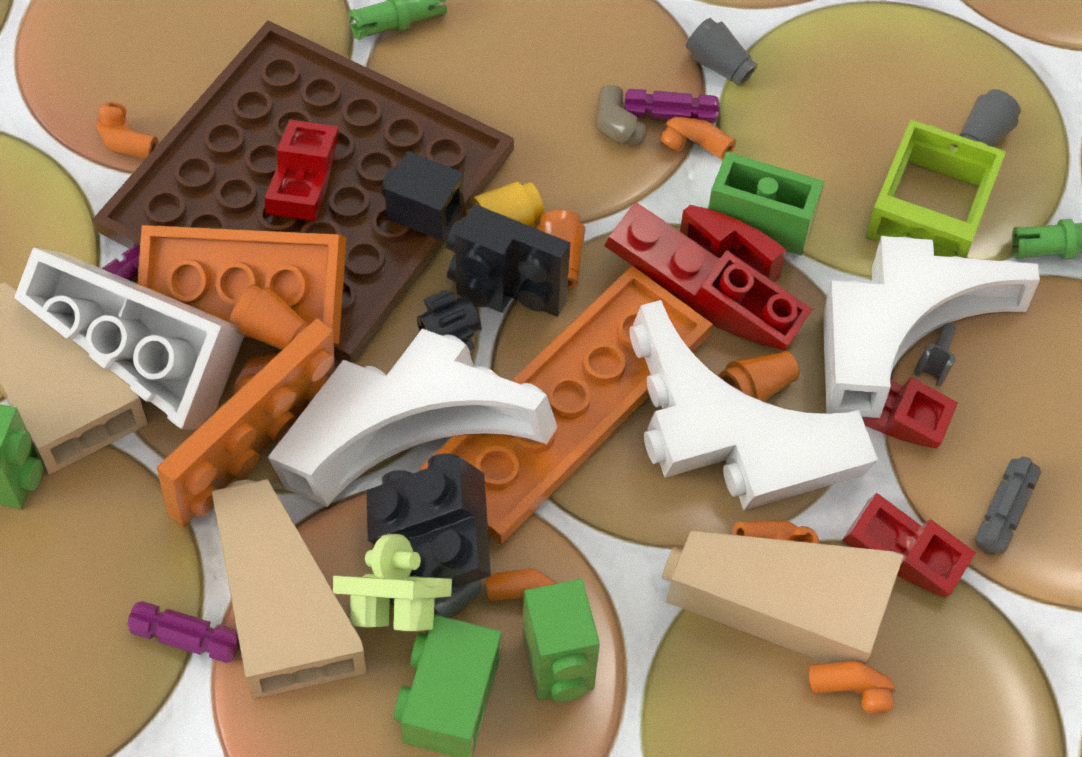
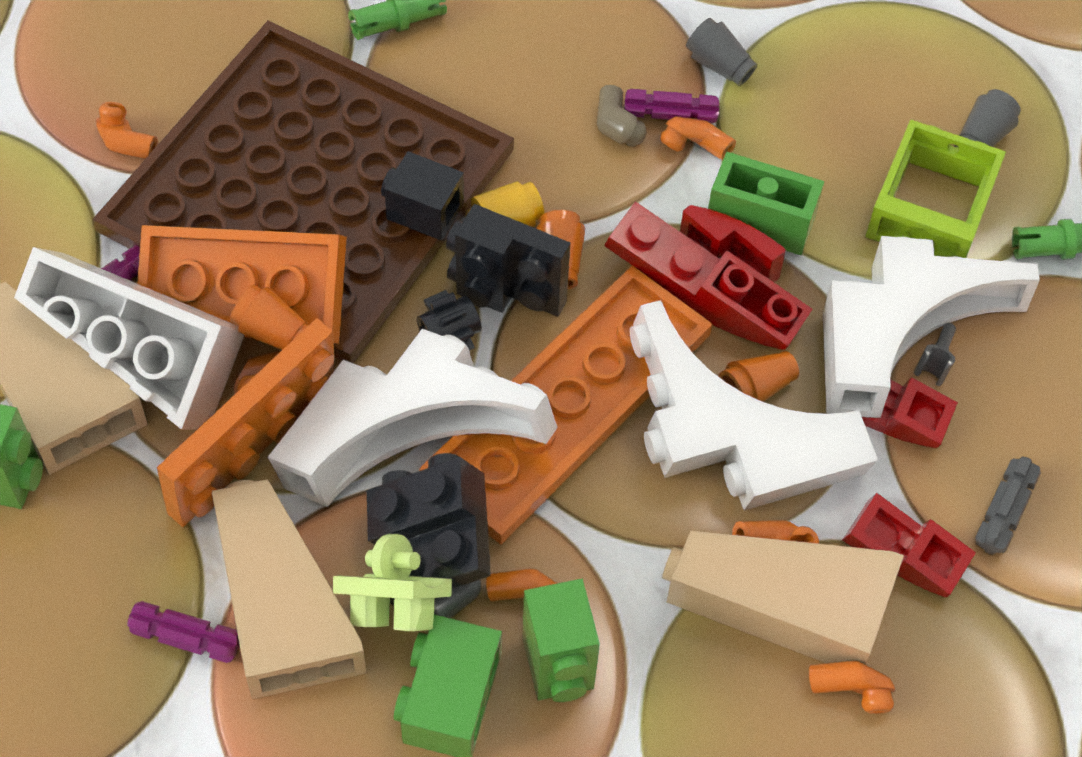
(302, 170): red slope -> none

